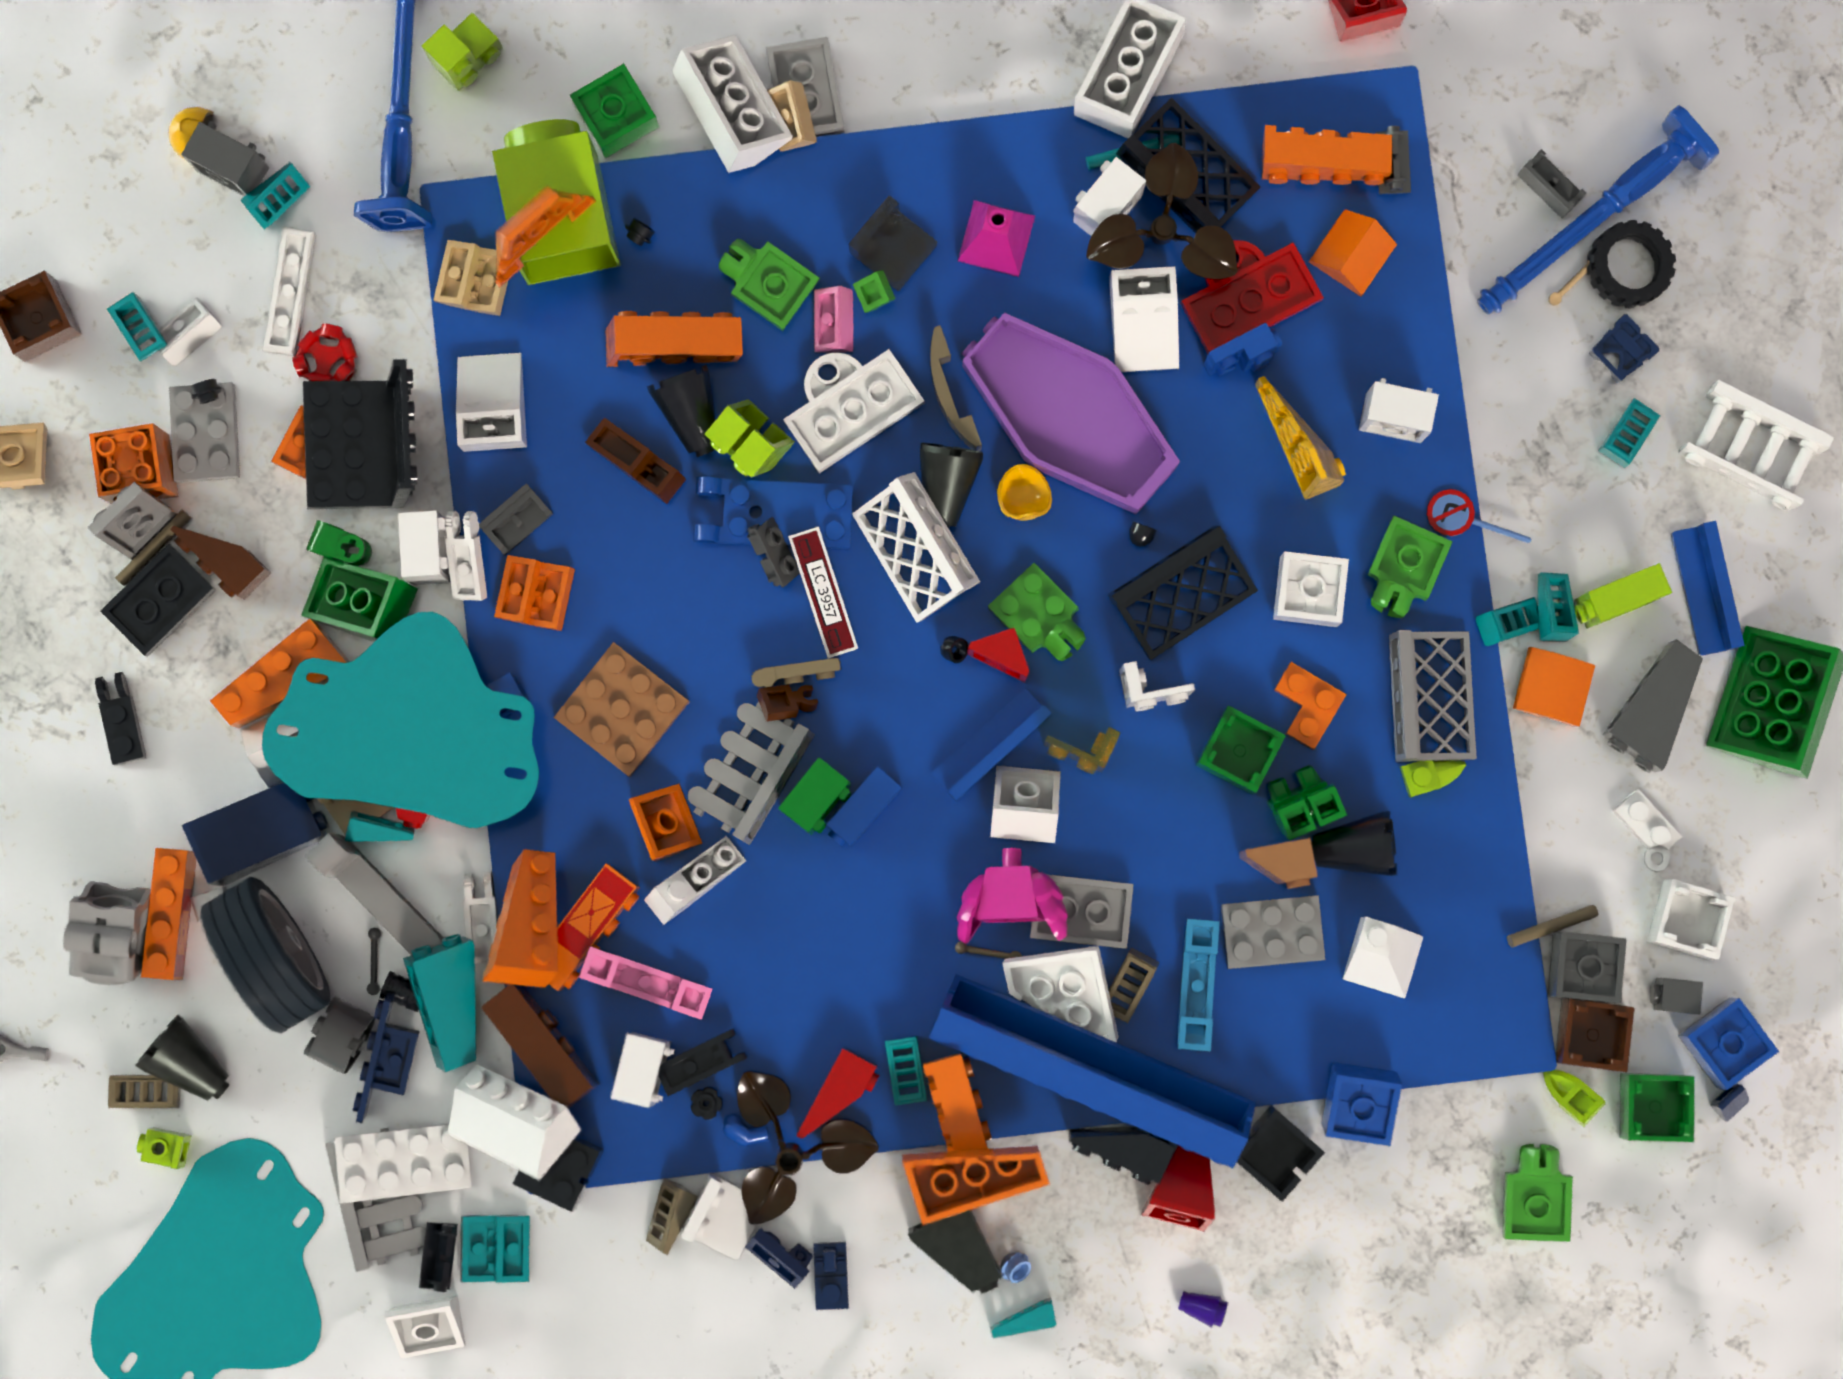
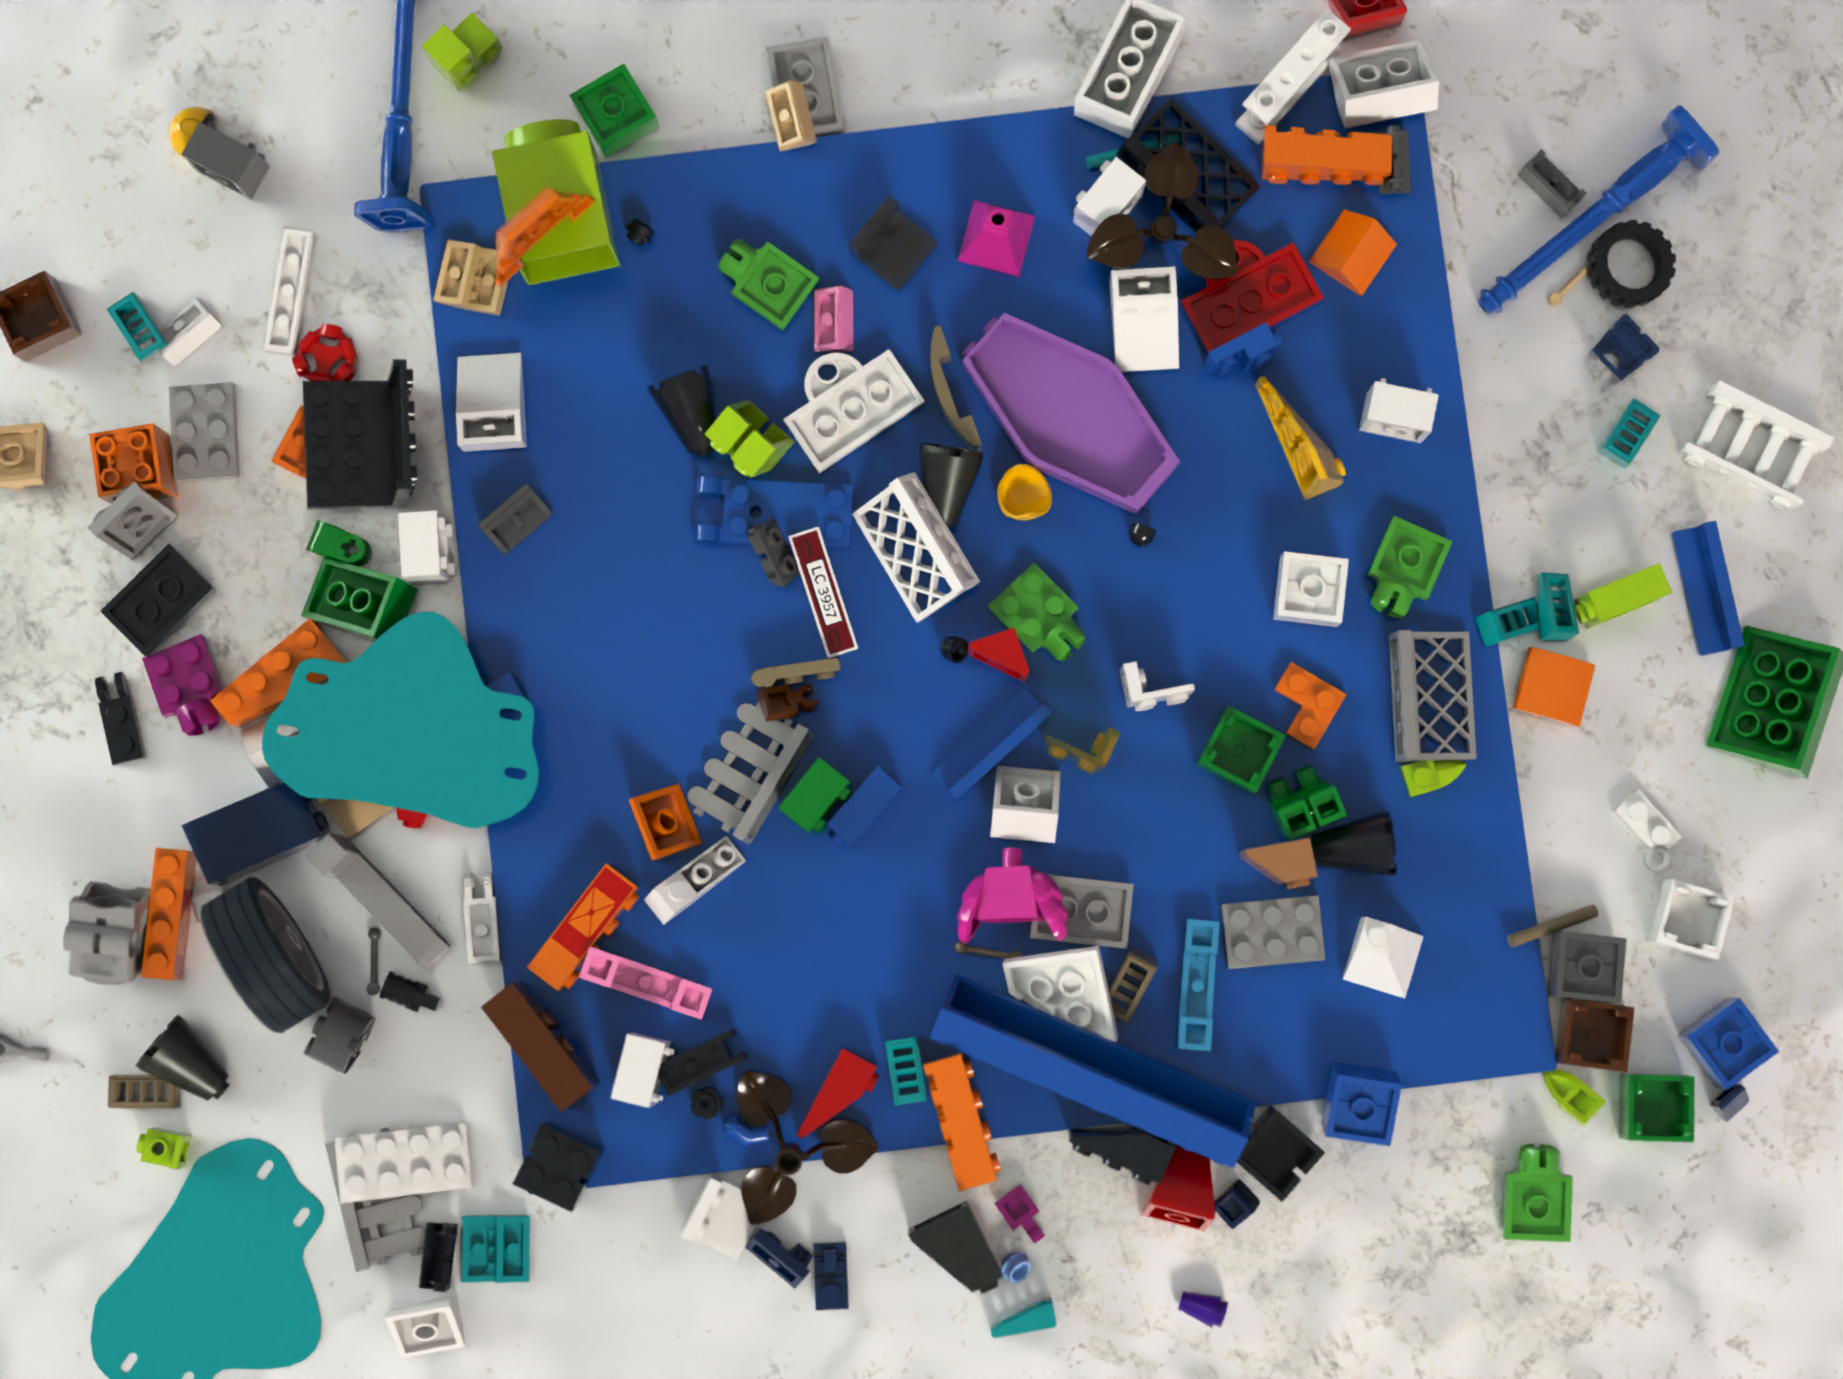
(152, 548): dark tan bar -> none
(185, 683): none -> magenta plate
(206, 391): black plate -> none
(230, 562): reddish brown slope -> none
(269, 186): teal slope -> none
(373, 828): teal slope -> none
(390, 1059): dark blue bracket -> none
(446, 998): teal slope -> none
(465, 557): white hinge -> none
(510, 1122): white slope -> none
(527, 927): orange wedge -> none
(534, 593): orange slope -> none
(621, 709): medium nougat plate -> none
(635, 460): reddish brown slope -> none
(670, 1214): dark tan slope -> none
(673, 338): orange wedge -> none
(731, 102): white slope -> none
(874, 291): bright green plate -> none
(969, 1179): orange wedge -> none
(1018, 1210): none -> magenta plate
(1174, 565): black fence -> none
(1236, 1204): none -> dark blue slope
(1292, 76): none -> white fence
(1384, 83): none -> white slope
(1453, 513): piece -> none
(1655, 709): dark grey slope -> none
(1677, 995): dark grey brick -> none

